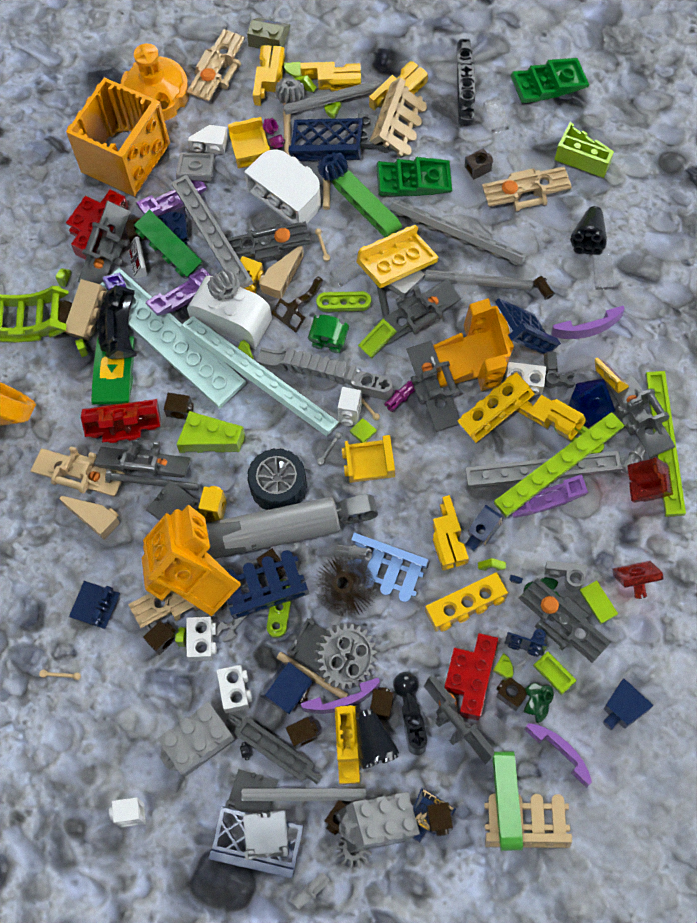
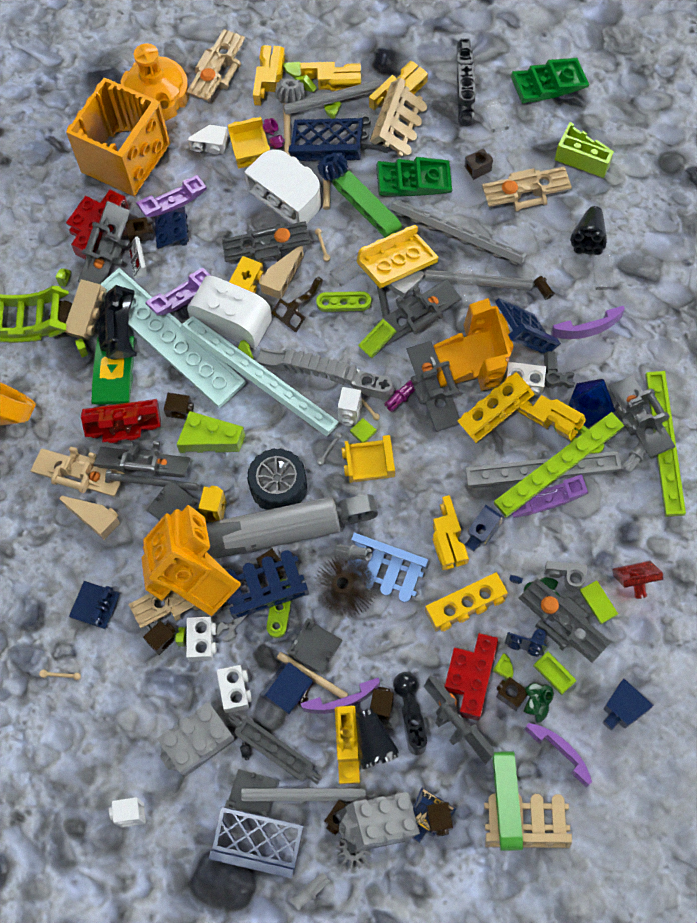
(112, 280): tile -> none
(165, 241): green brick -> none
(196, 165): light grey tile -> none
(210, 229): light grey plate -> none
(223, 284): light grey gear -> none
(266, 834): piece -> none
(267, 32): olive slope -> none
(302, 732): dark brown brick -> none
(328, 333): green brick -> none
(360, 662): light grey gear -> none
(491, 563): lime tile -> none
(610, 376): yellow slope -> none
(649, 480): clear red plate -> none

